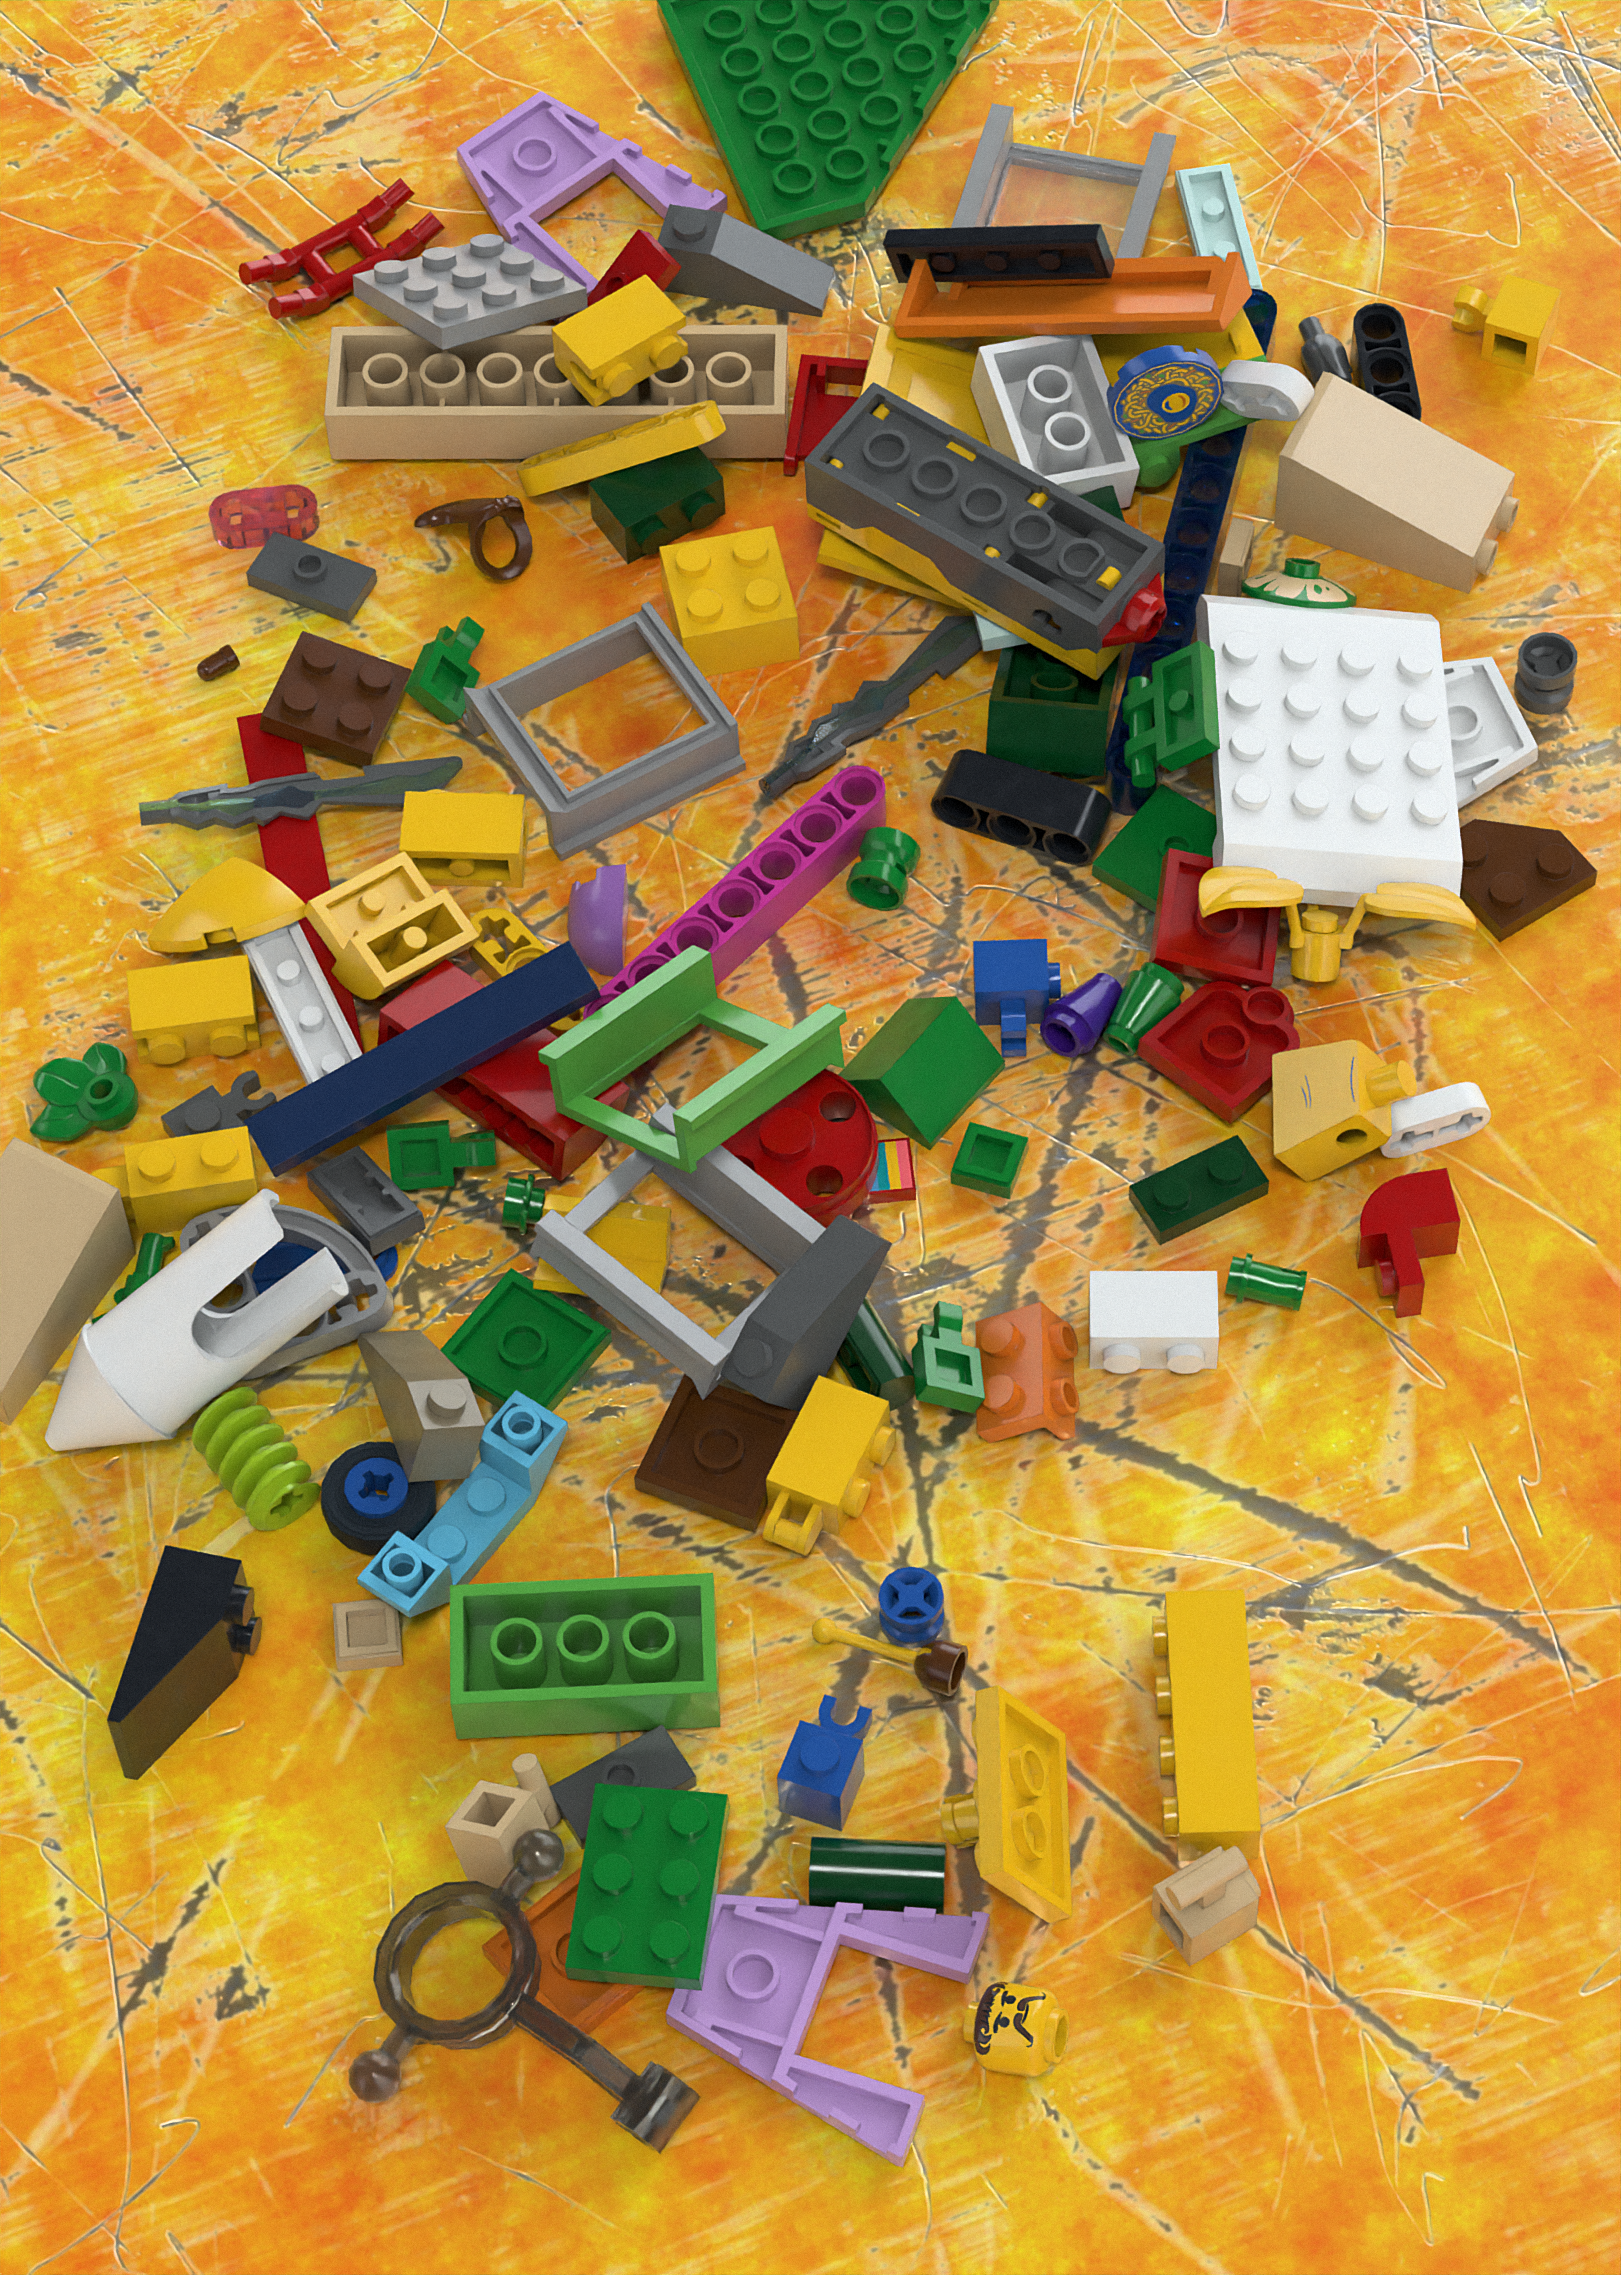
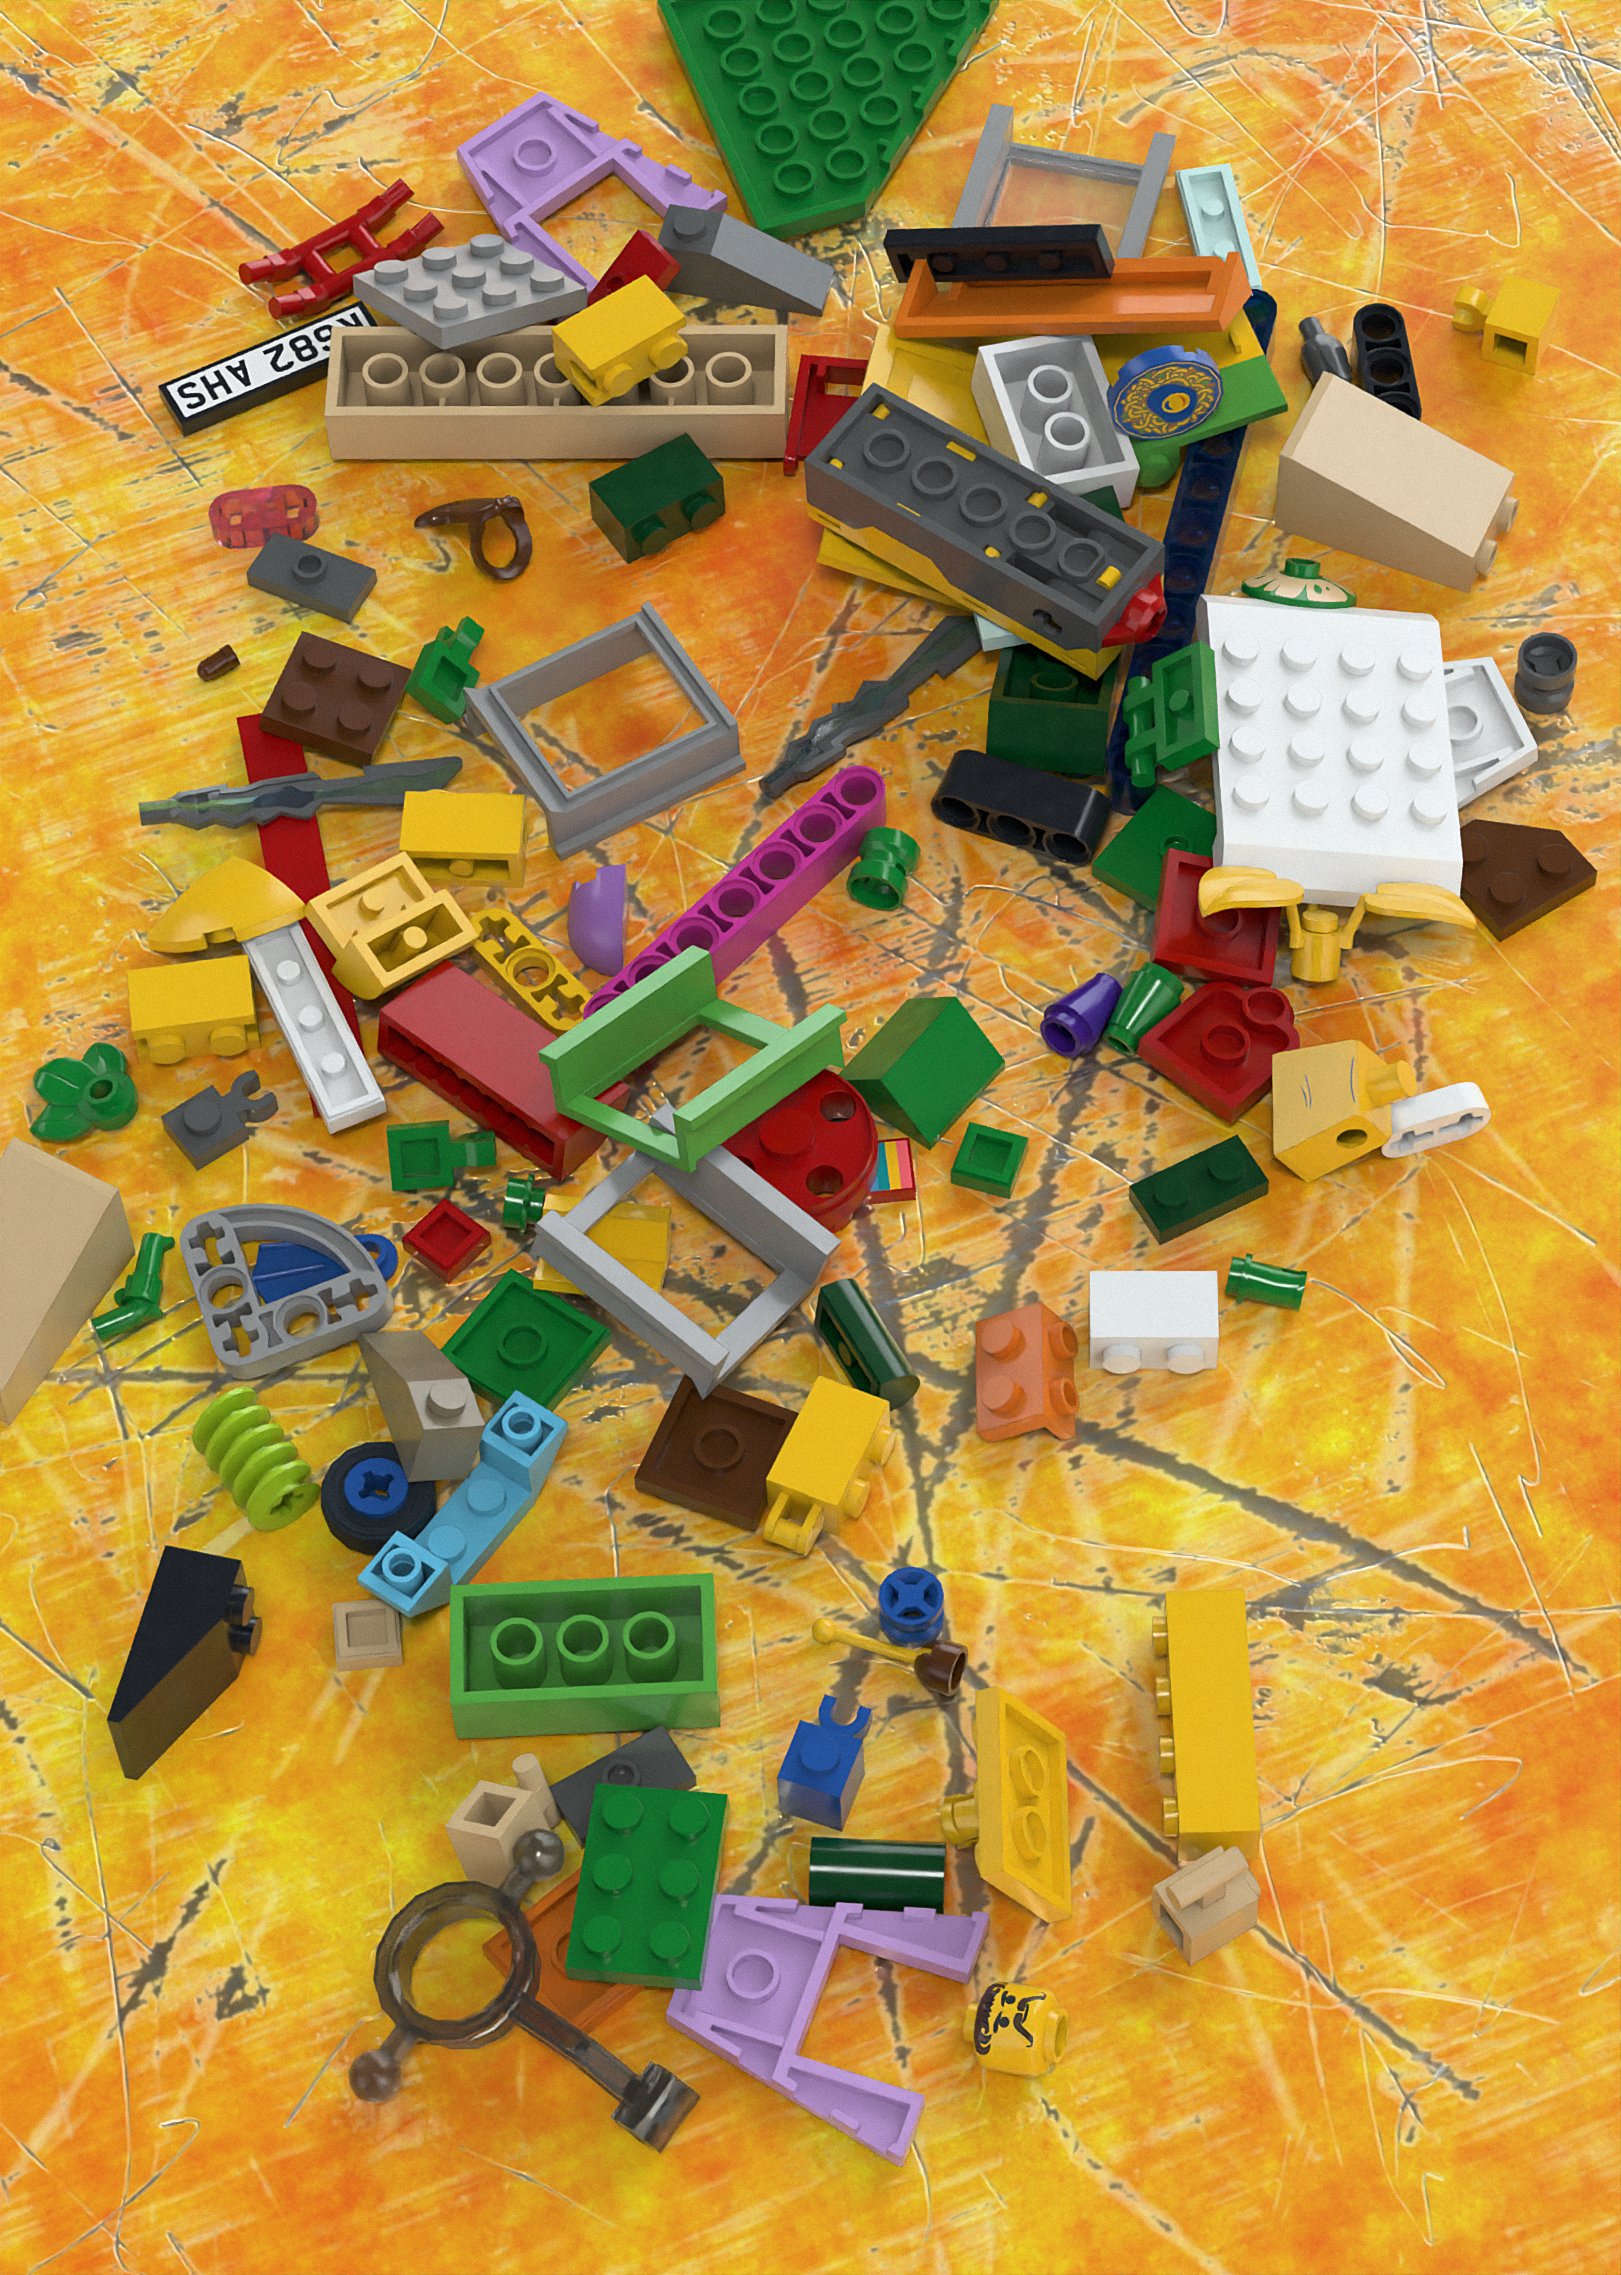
(167, 1355): white piece -> none
(183, 1177): yellow brick -> none
(257, 372): none -> tile
(365, 1200): dark grey plate -> none
(422, 1058): dark blue tile -> none
(446, 1241): none -> red tile
(621, 448): yellow beam -> none
(730, 601): yellow brick -> none
(806, 1316): dark grey slope -> none
(943, 1367): green plate -> none
(1013, 987): blue brick -> none
(1236, 558): tan tile -> none
(1265, 390): white beam -> none
(1404, 1223): red brick -> none

